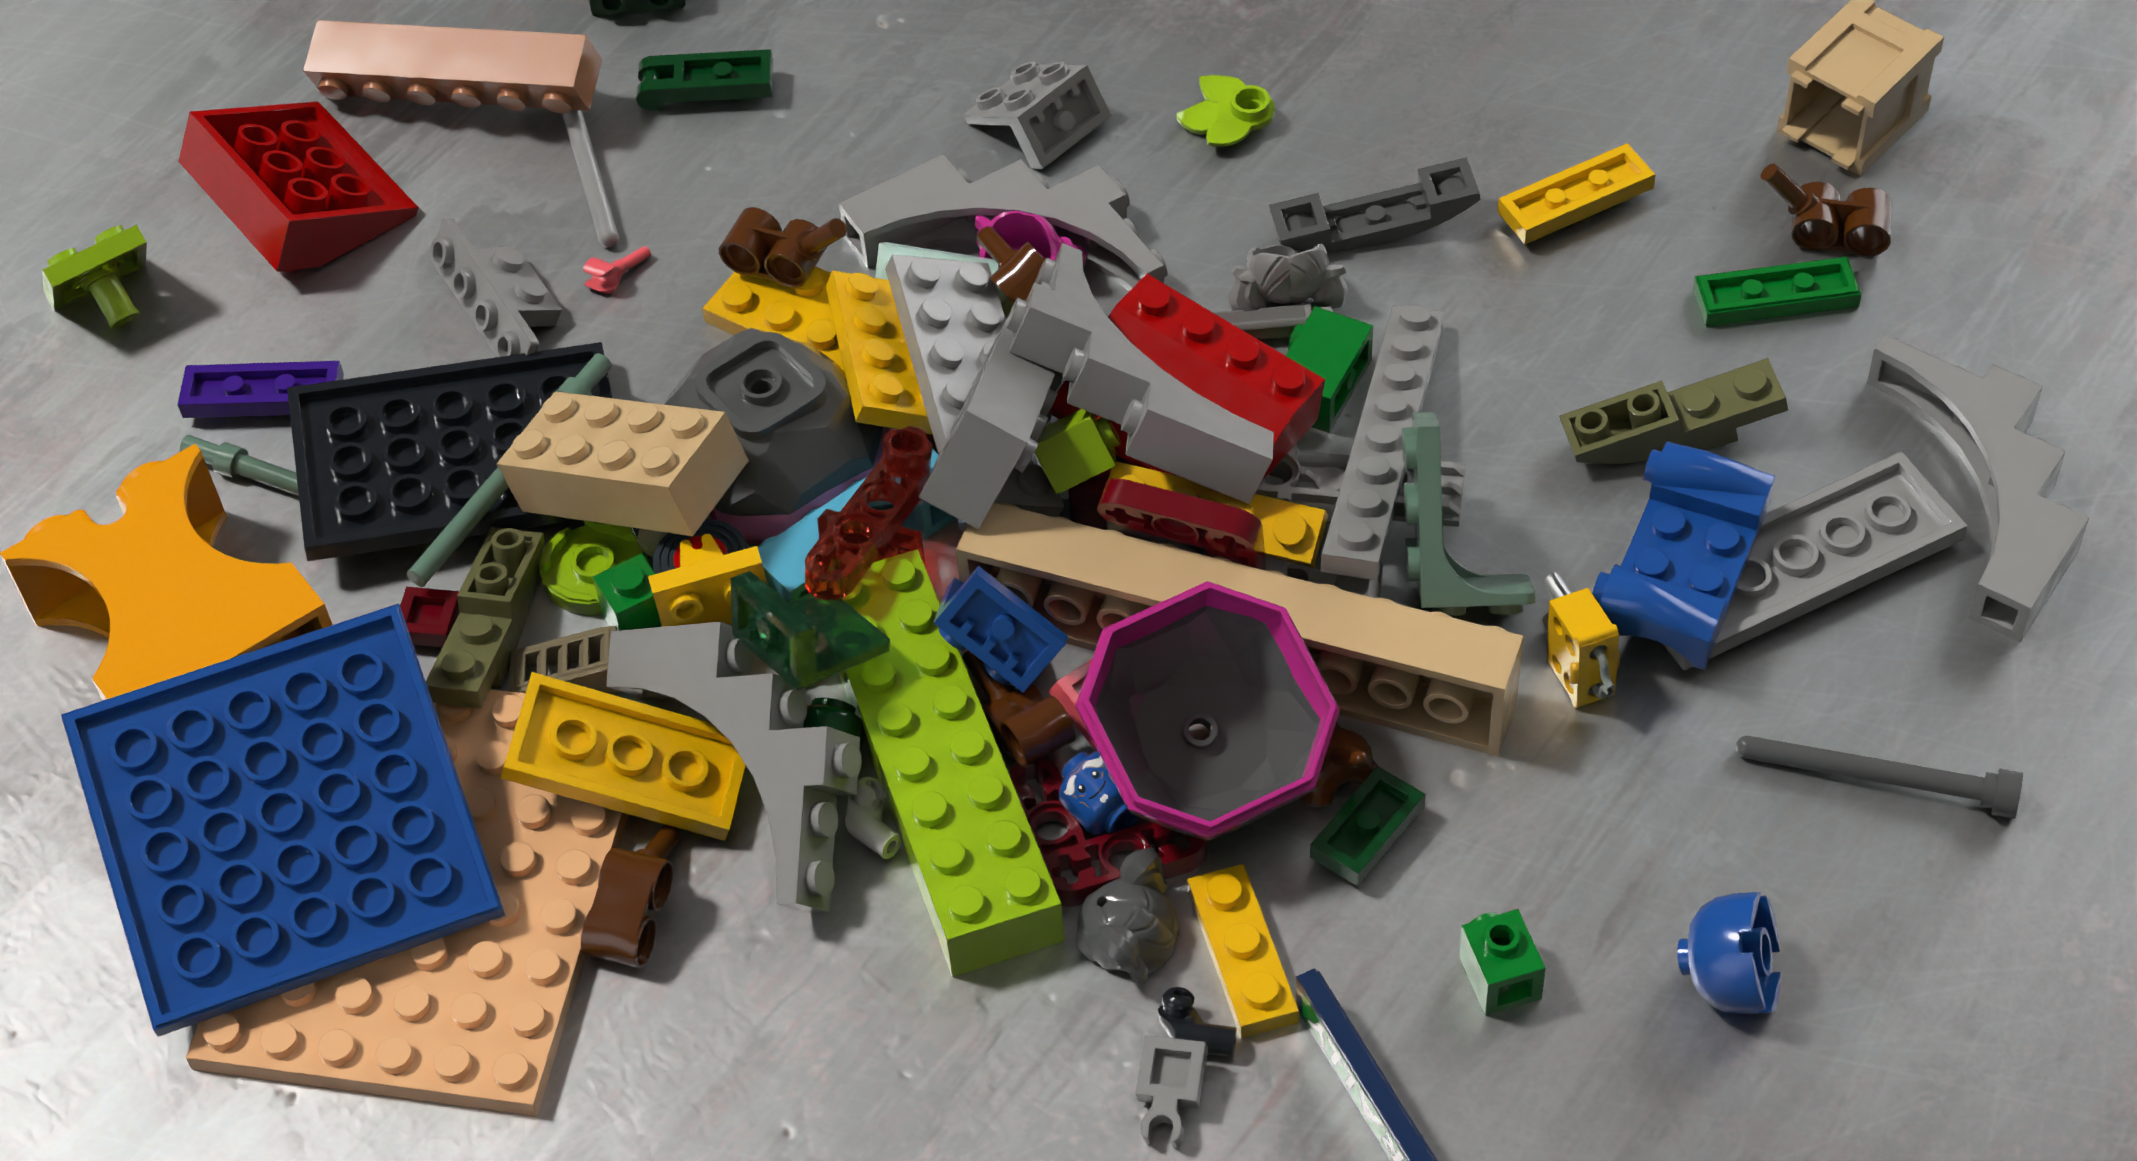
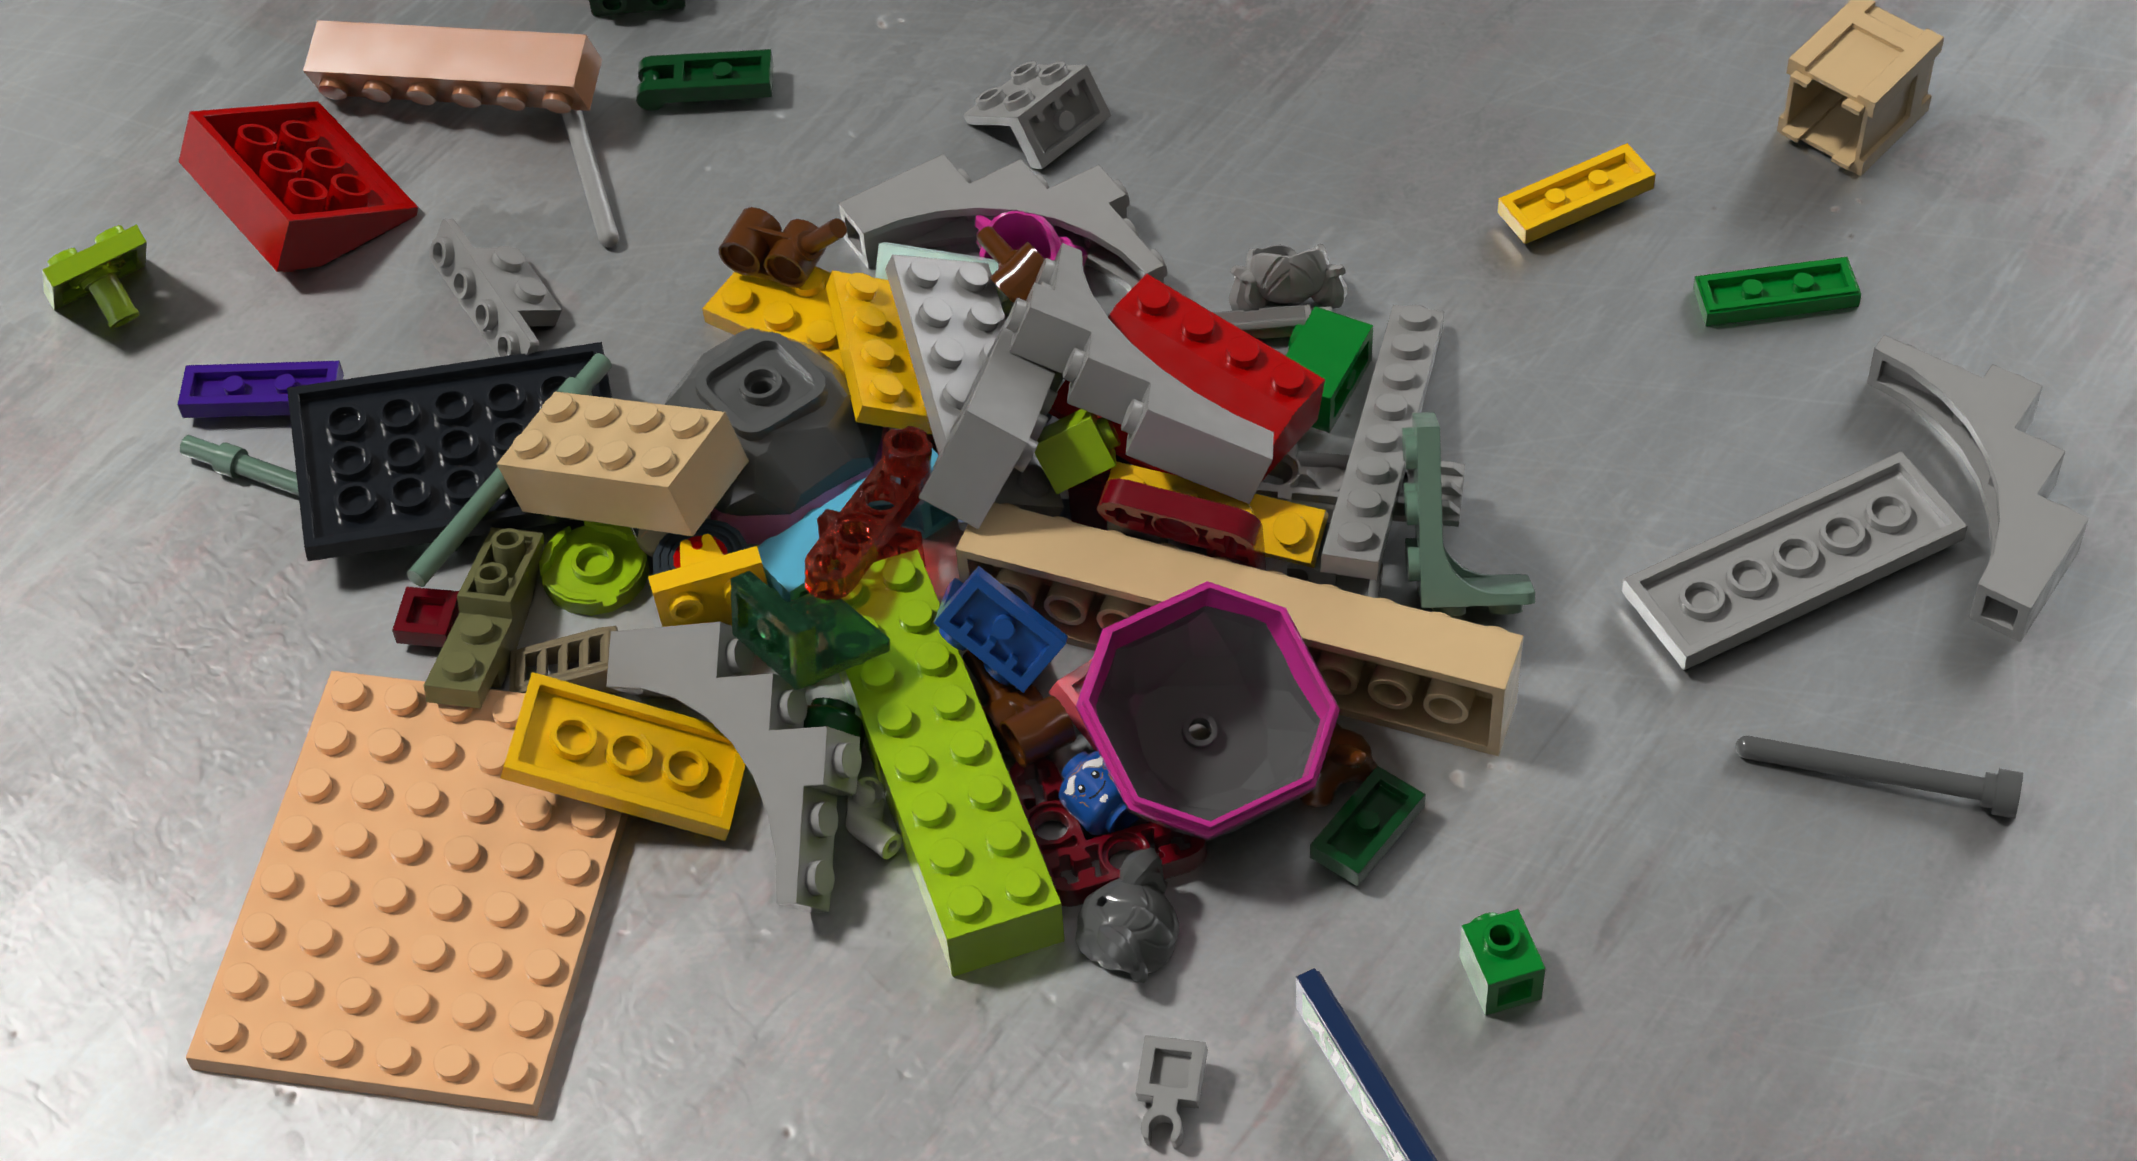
(159, 581): light orange brick -> none
(279, 818): blue tile -> none
(608, 275): coral hand -> none
(627, 595): green brick -> none
(627, 887): reddish brown beam -> none
(1185, 1023): black arm -> none
(1228, 110): lime plate -> none
(1242, 951): yellow plate -> none
(1379, 217): dark grey slope -> none
(1580, 643): yellow piece -> none
(1687, 550): blue piece -> none
(1694, 416): olive slope -> none
(1732, 954): blue cylinder -> none
(1826, 223): reddish brown beam -> none

